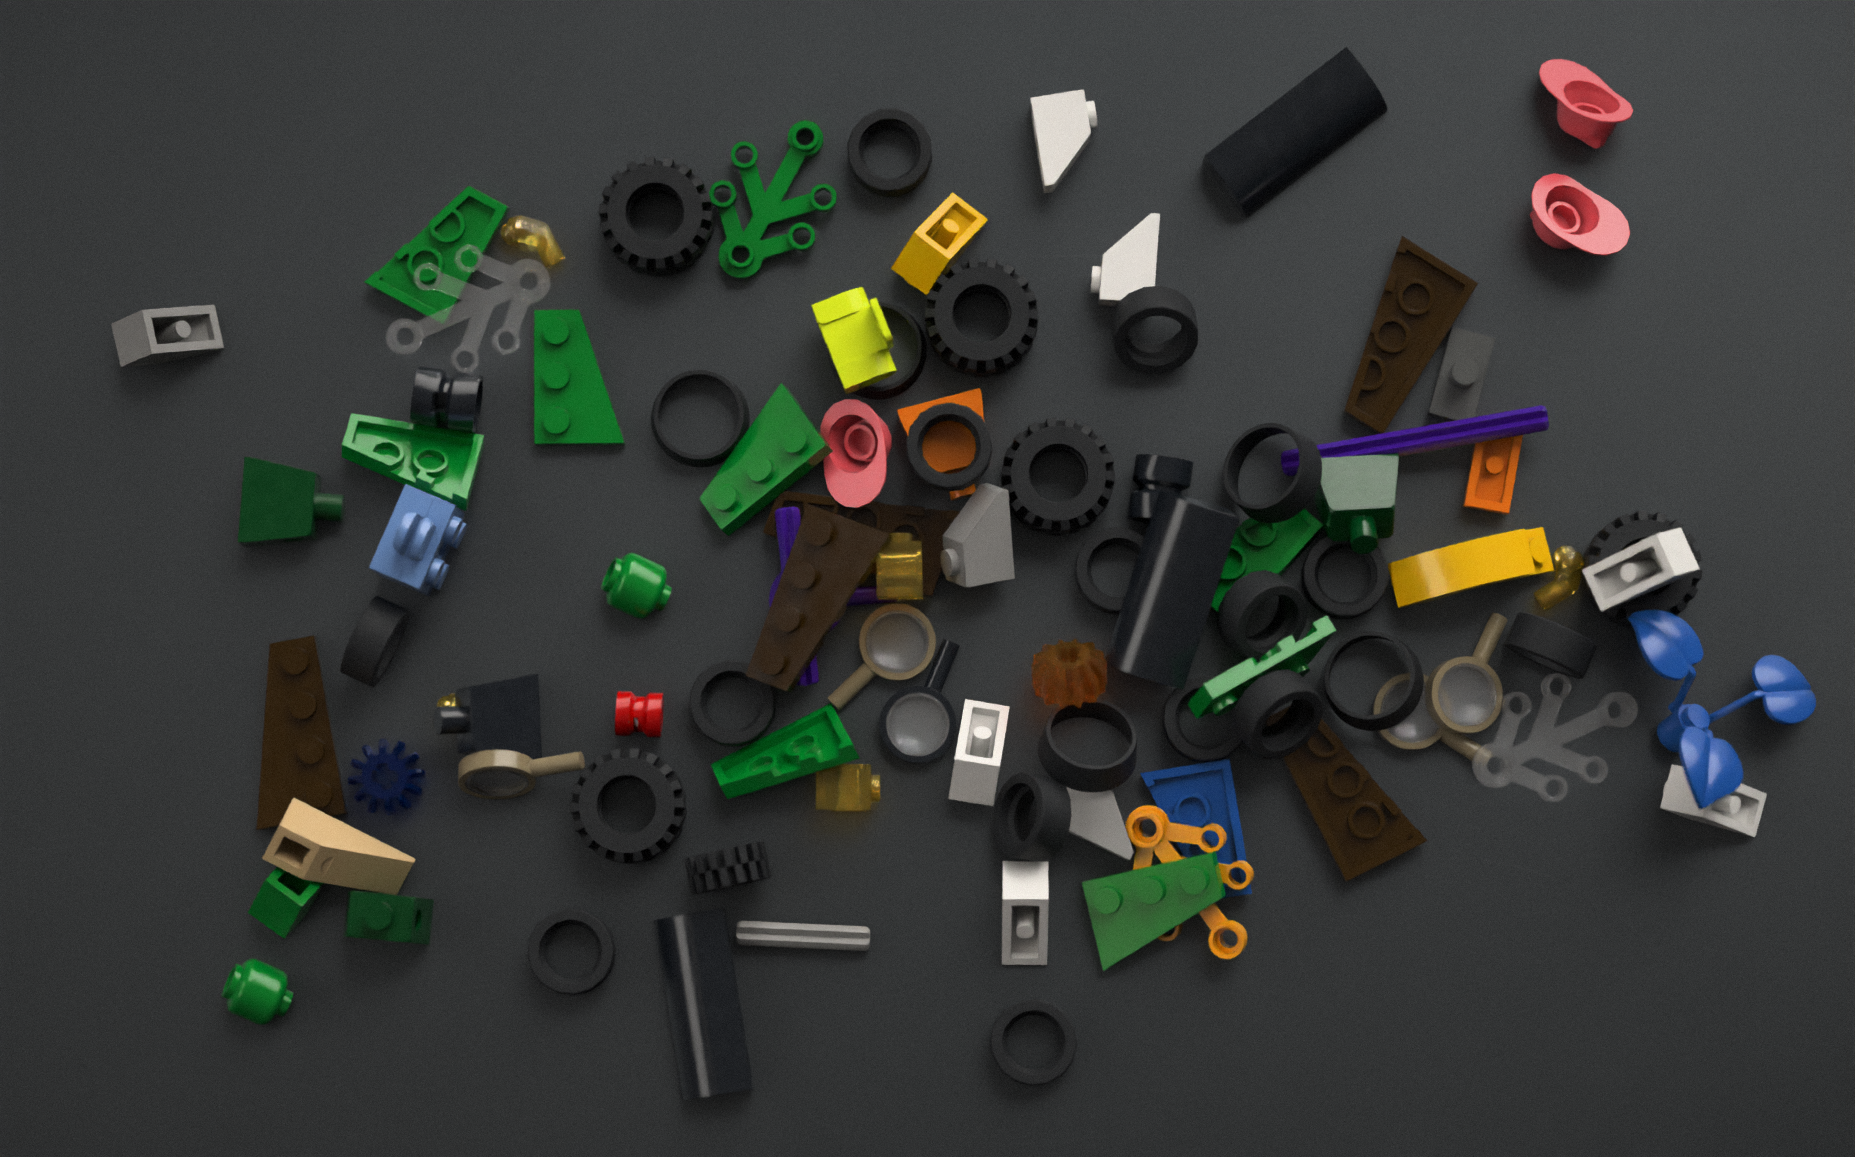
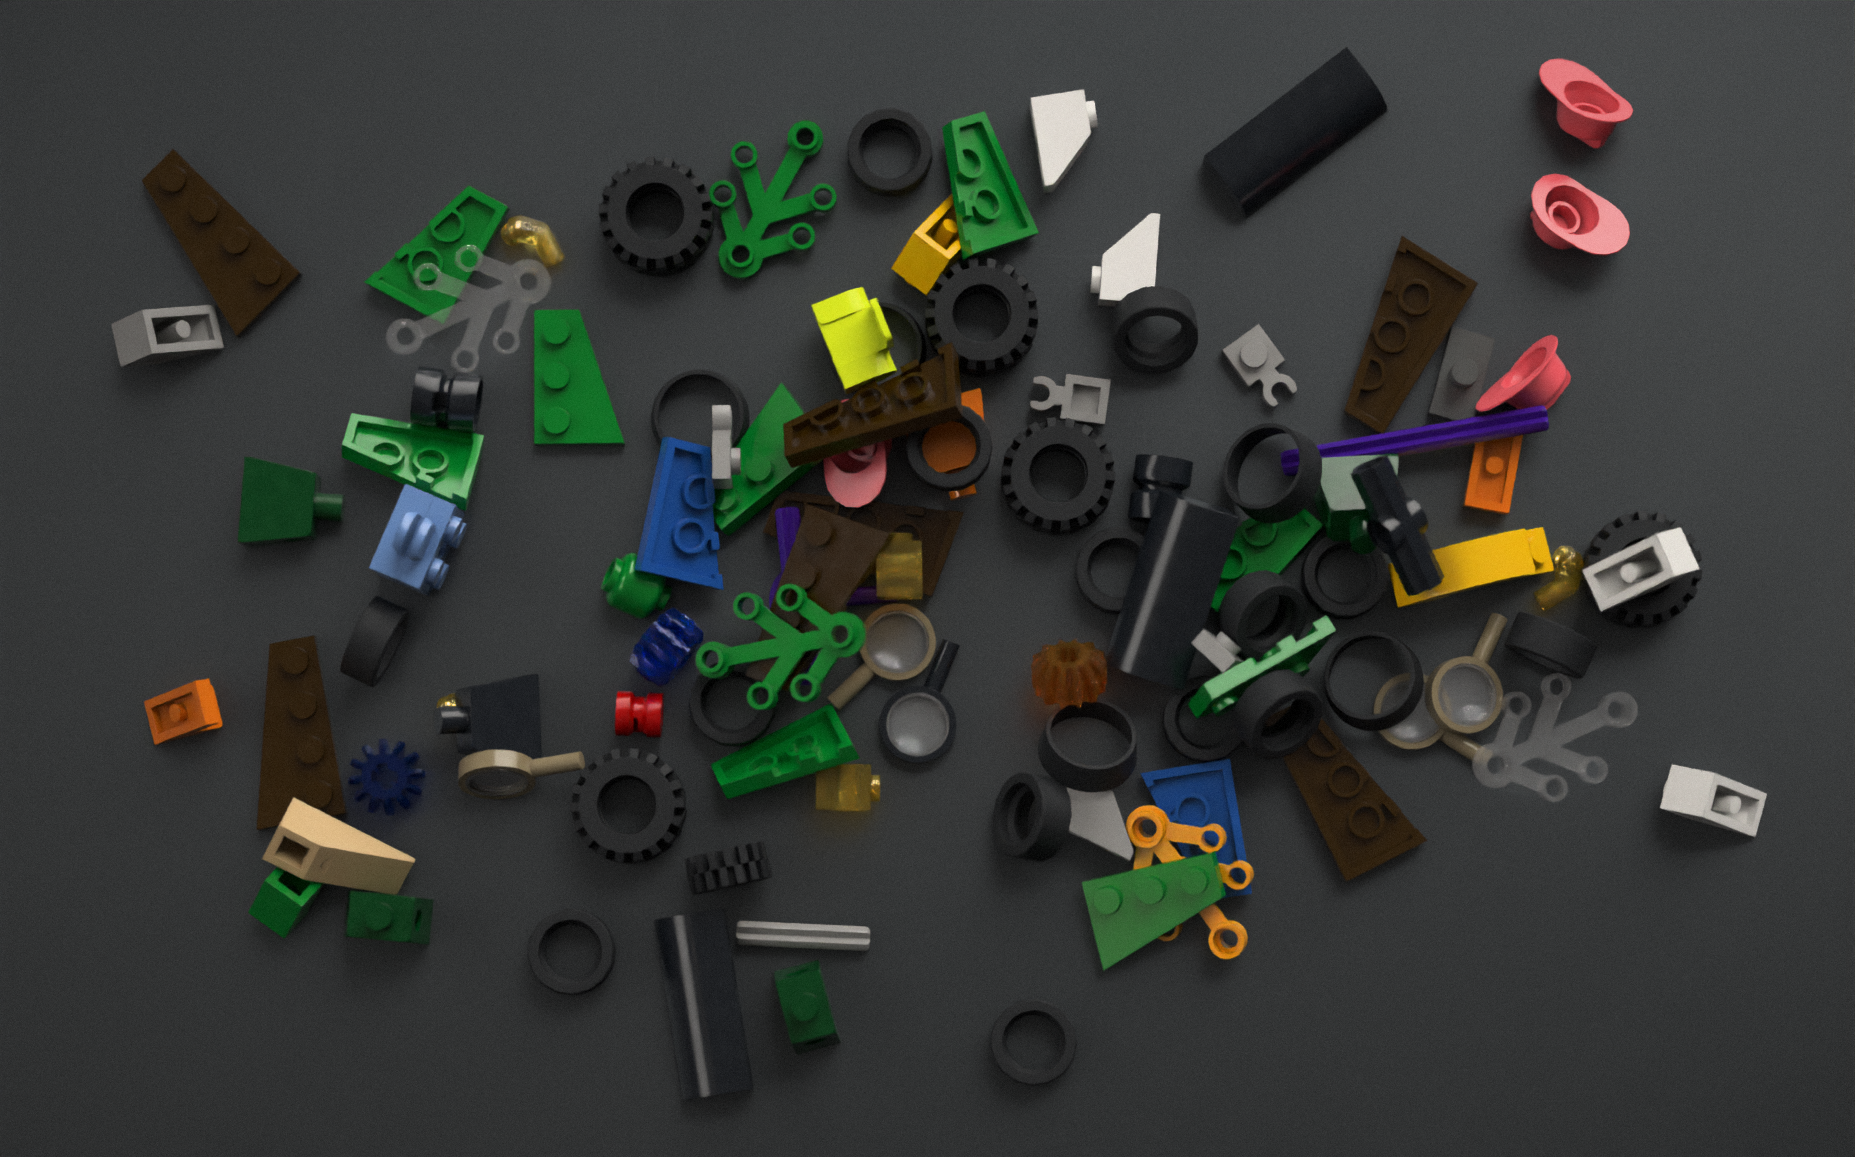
(183, 712): none -> orange slope
(226, 250): none -> dark brown wing
(257, 992): green head -> none
(666, 647): none -> clear blue gear
(679, 518): none -> blue wing
(725, 459): none -> light grey plate
(788, 645): none -> green plant
(806, 1007): none -> dark green torso
(905, 404): none -> dark brown wing
(979, 752): white slope -> none
(980, 540): light grey slope -> none
(984, 189): none -> green wing
(1025, 912): white slope -> none
(1080, 398): none -> light grey plate
(1218, 649): none -> light grey plate
(1255, 360): none -> light grey plate
(1397, 525): none -> black piece
(1532, 381): none -> coral piece
(1710, 763): blue plant -> none

